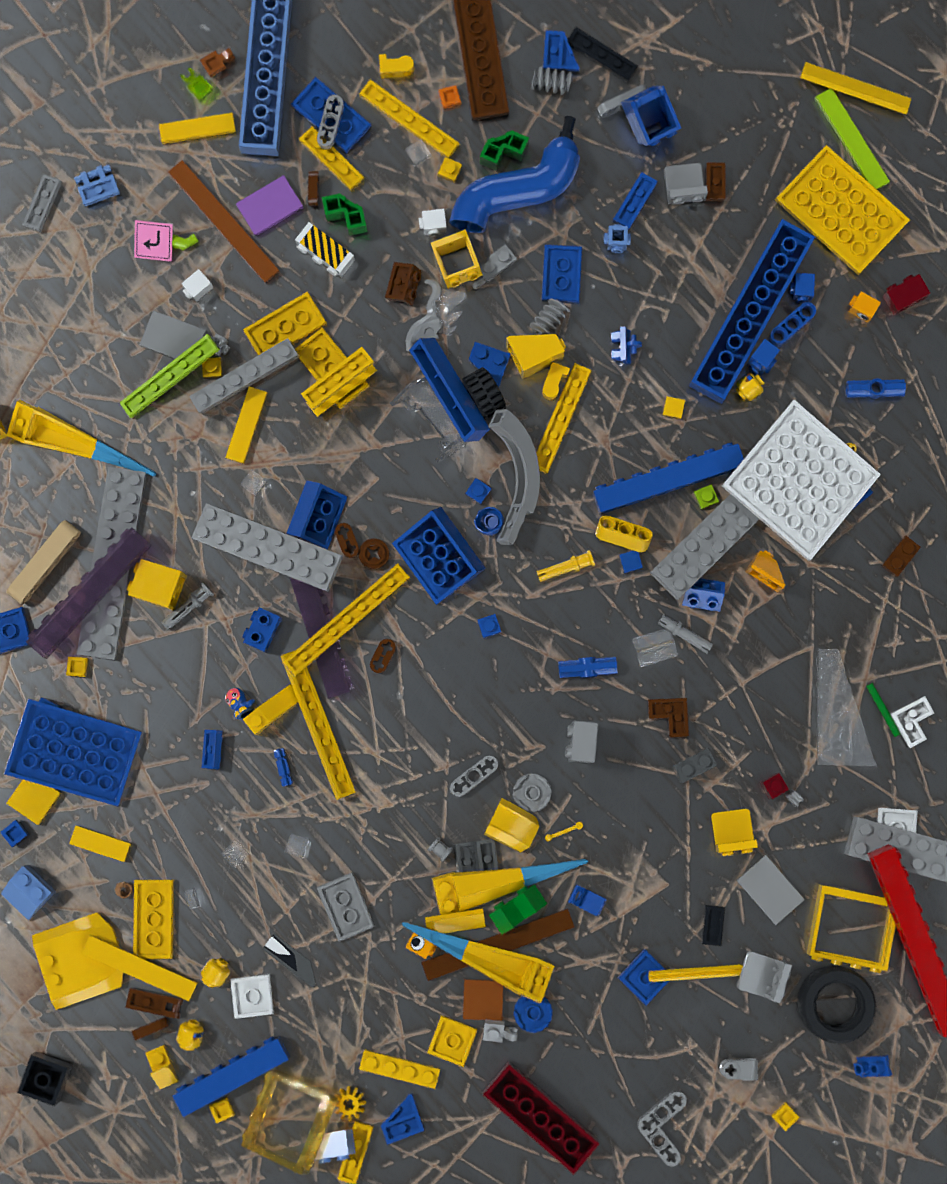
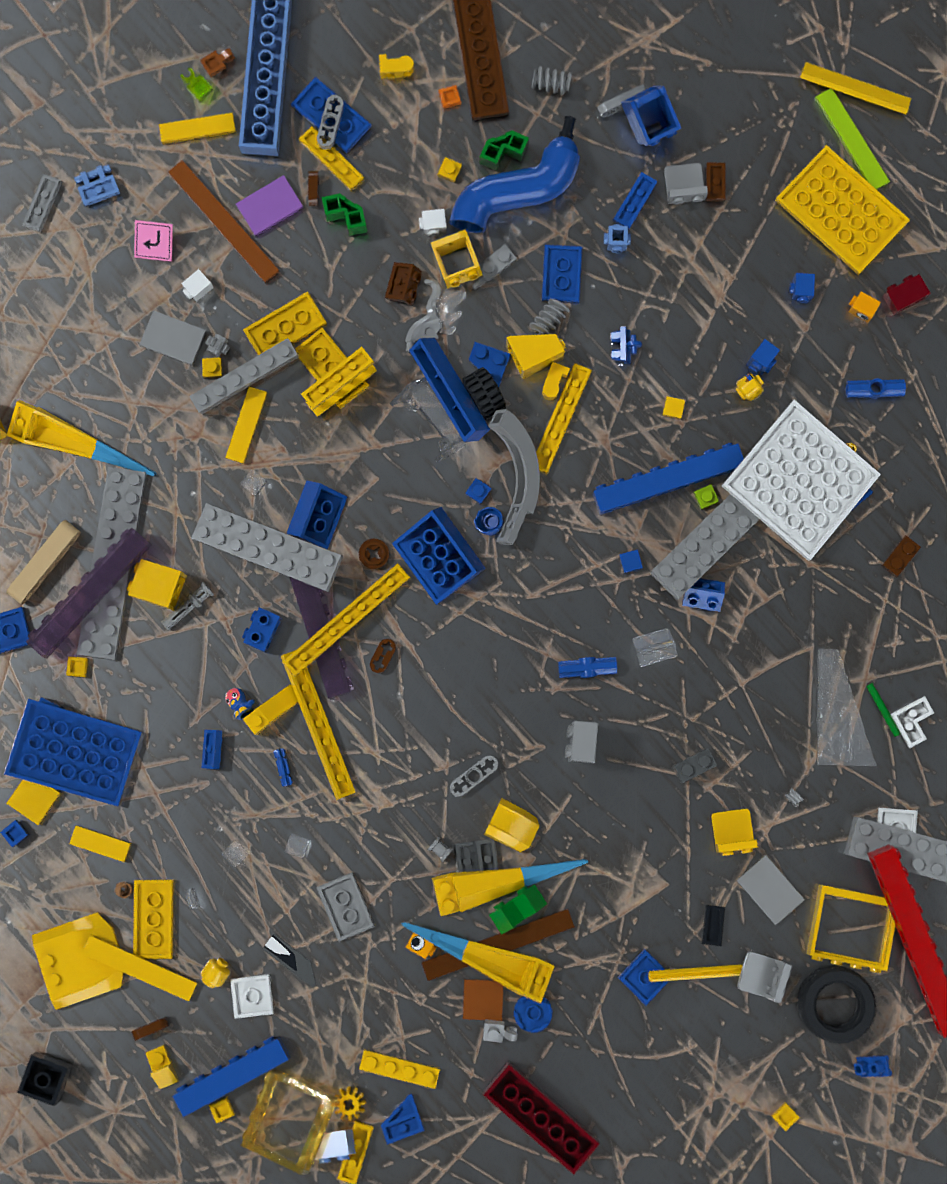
(27, 891): medium blue slope -> none
(153, 1003): reddish brown plate -> none
(169, 376): lime tile -> none
(182, 243): lime arm -> none
(190, 1035): yellow head -> none
(324, 250): brick -> none
(351, 538): reddish brown beam -> none
(409, 119): yellow tile -> none
(418, 152): clear tile -> none
(452, 1040): yellow tile -> none
(456, 921): yellow tile -> none
(489, 626): blue plate -> none
(532, 792): light grey tile -> none
(558, 52): blue wing -> none
(575, 563): yellow pin -> none
(579, 825): yellow hinge -> none
(587, 900): blue bracket -> none
(602, 54): black tile -> none
(623, 533): yellow beam -> none
(655, 1128): light grey beam -> none
(676, 712): reddish brown plate -> none
(684, 633): light grey pin -> none
(743, 1068): light grey piece -> none
(751, 311): blue brick -> none
(766, 570): light orange slope -> none
(774, 786): dark red brick -> none
(796, 317): blue beam -> none

